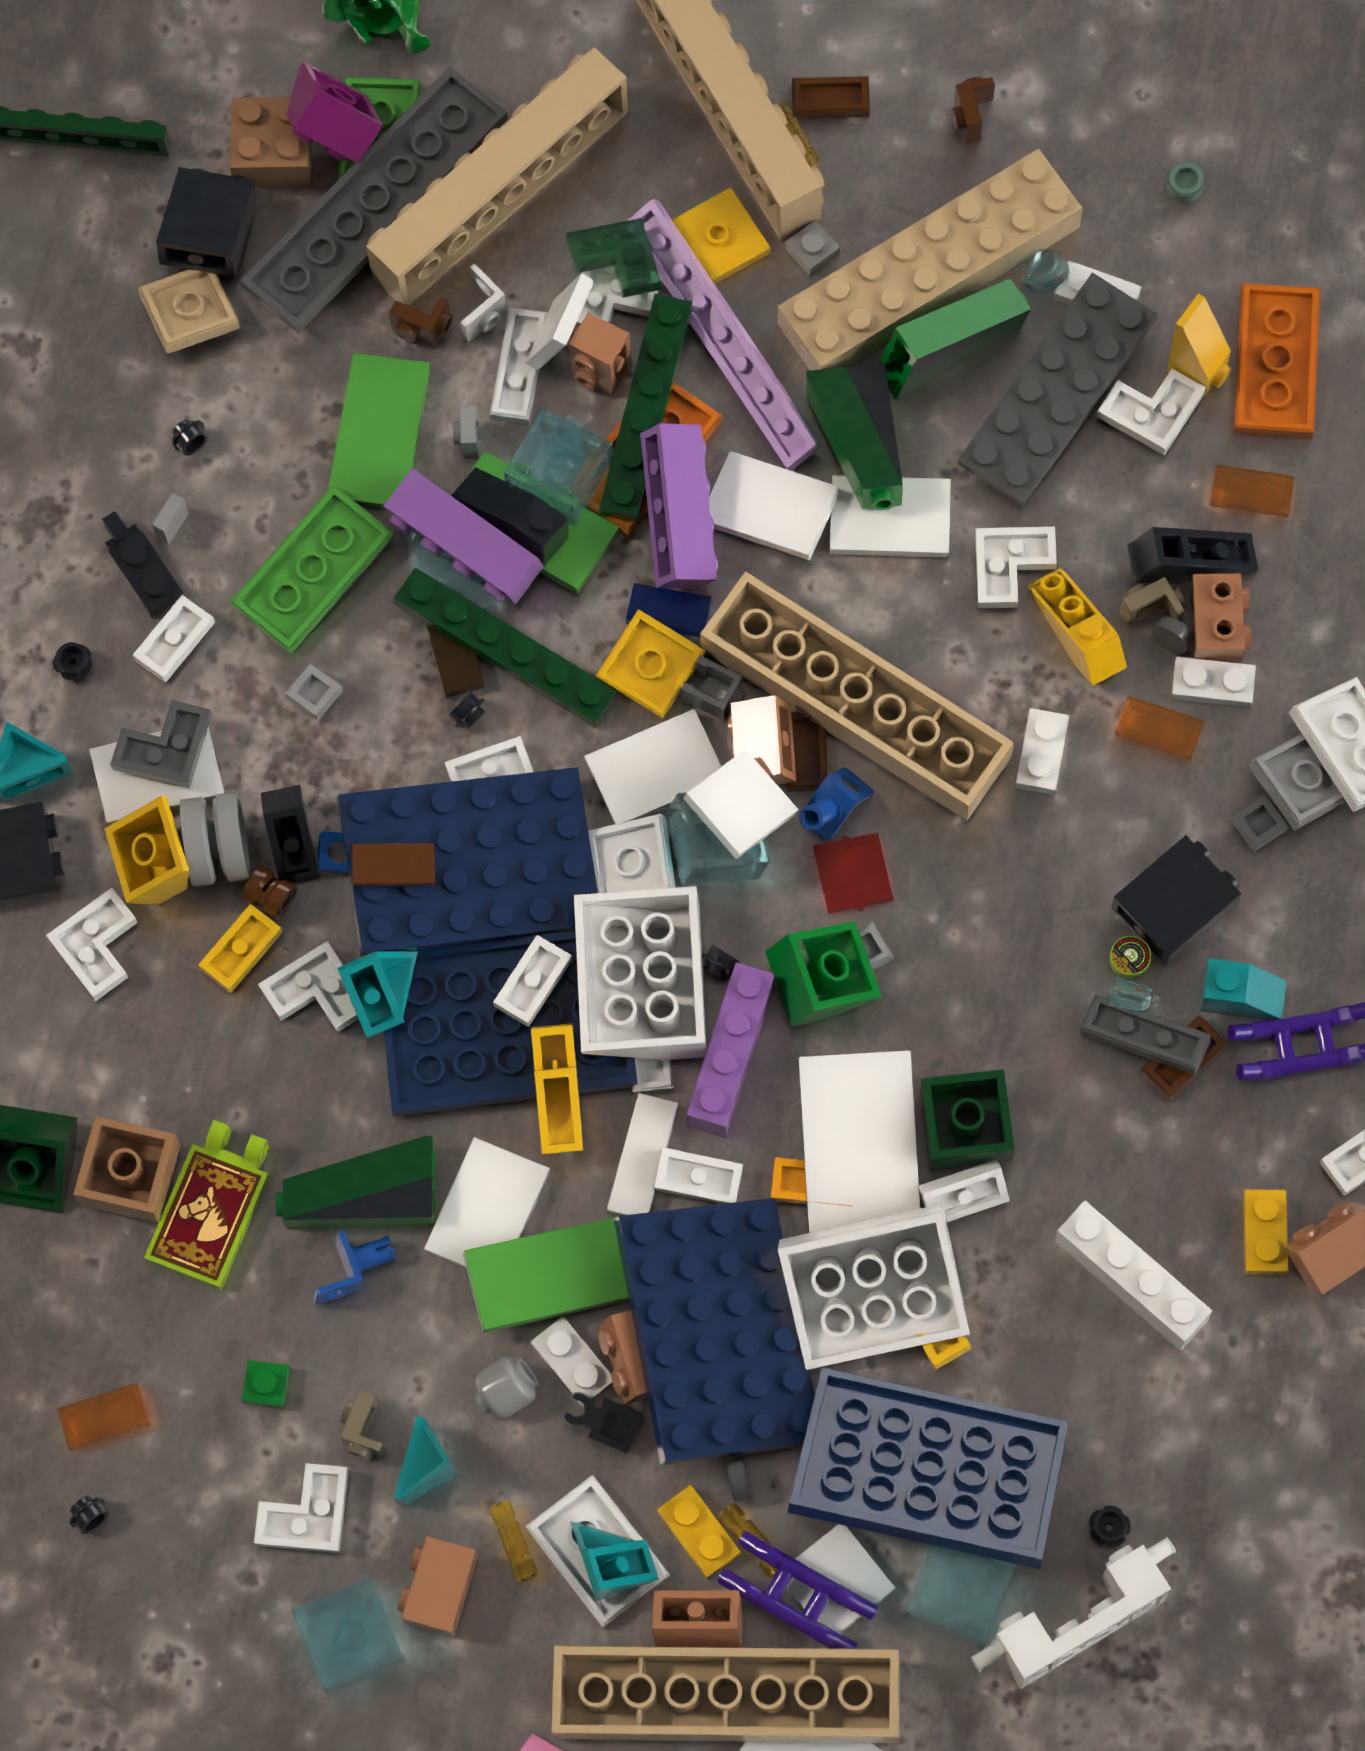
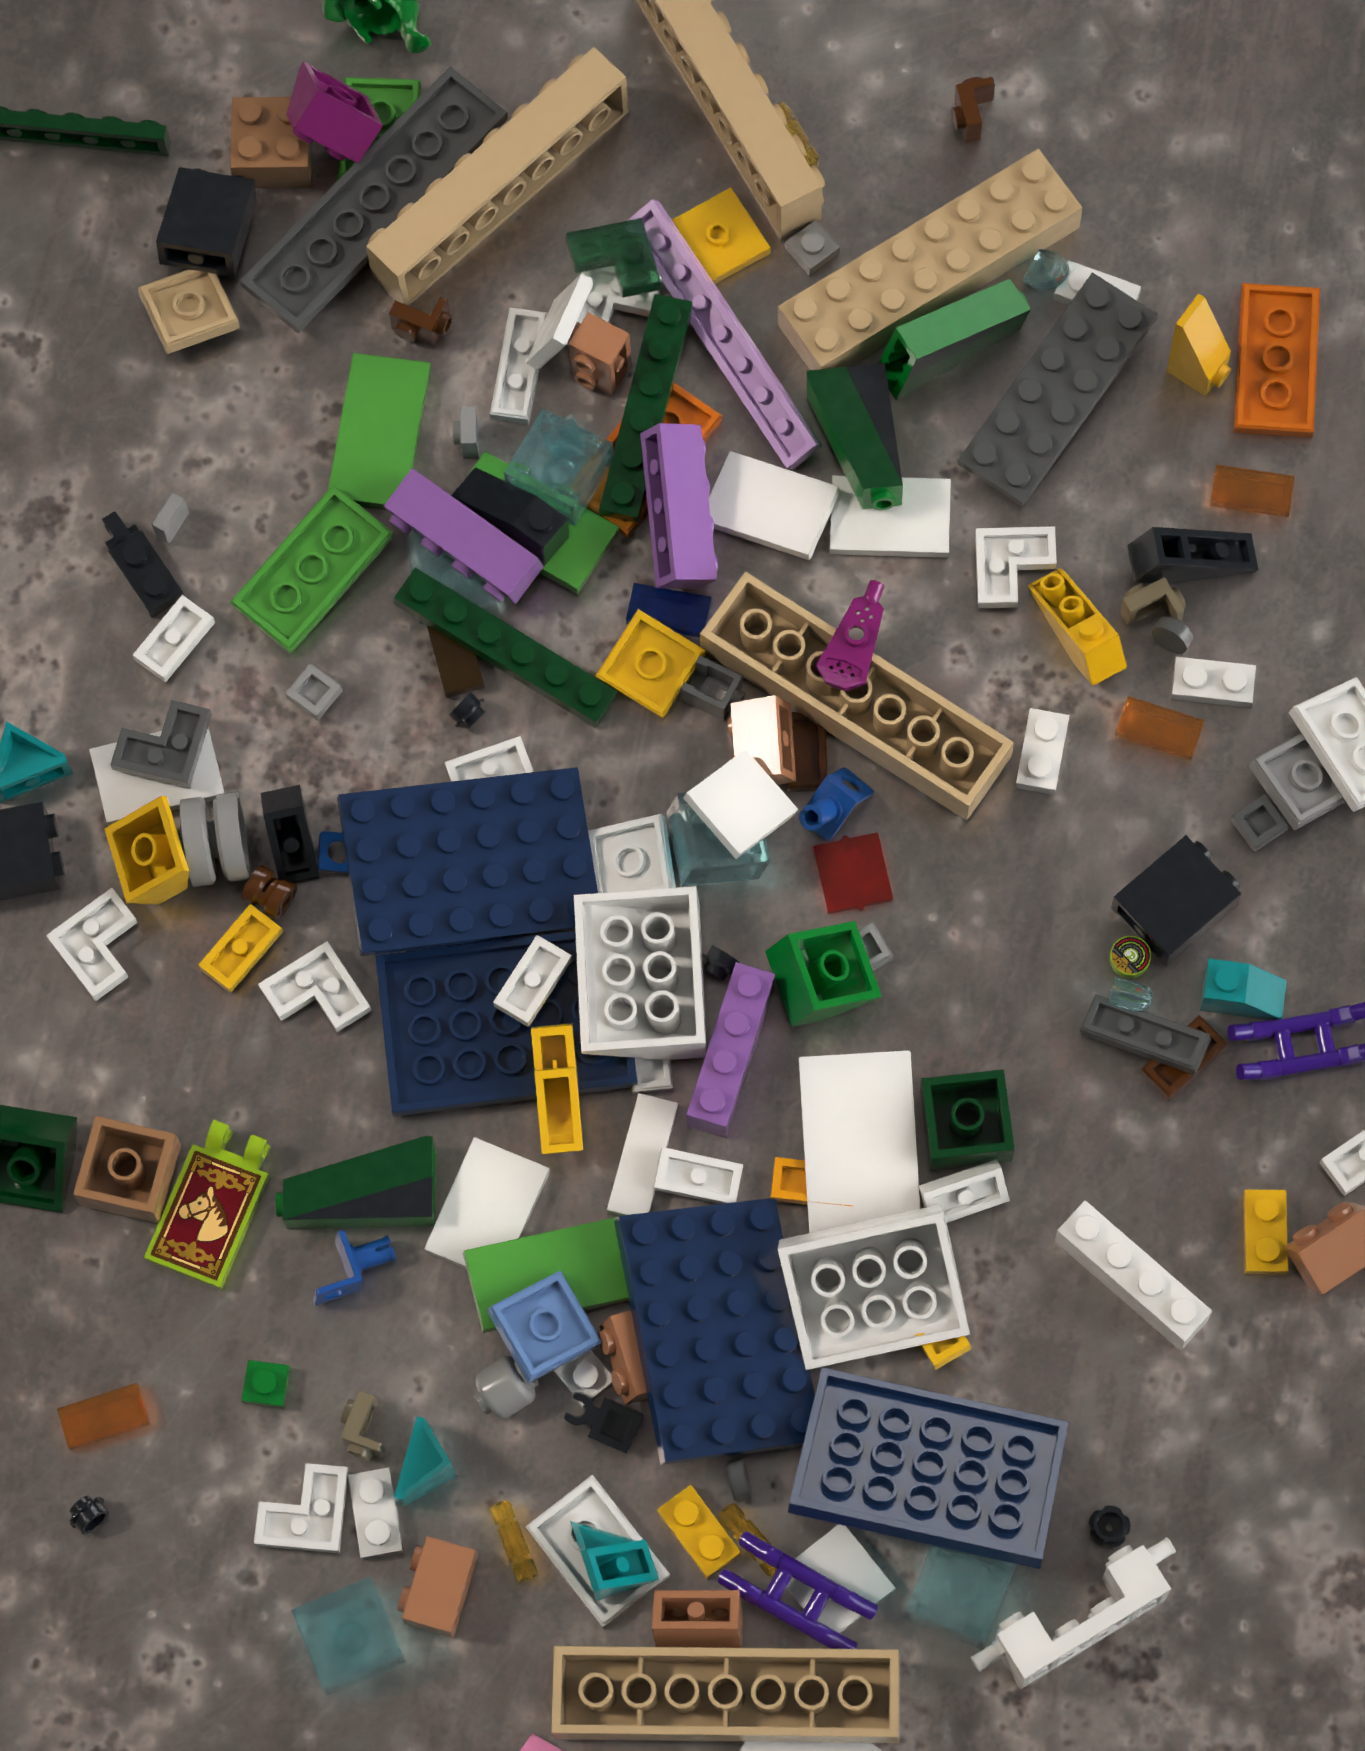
(72, 651): black plate -> none
(189, 436): black plate -> none
(375, 1513): none -> white plate
(379, 988): teal slope -> none
(393, 865): reddish brown tile -> none
(489, 312): white bracket -> none
(544, 1326): none -> medium blue tile
(652, 766): white tile -> none
(830, 97): reddish brown tile -> none
(849, 652): none -> magenta piece
(1153, 420): white plate -> none
(1185, 181): sand green tile -> none
(1218, 618): nougat brick -> none

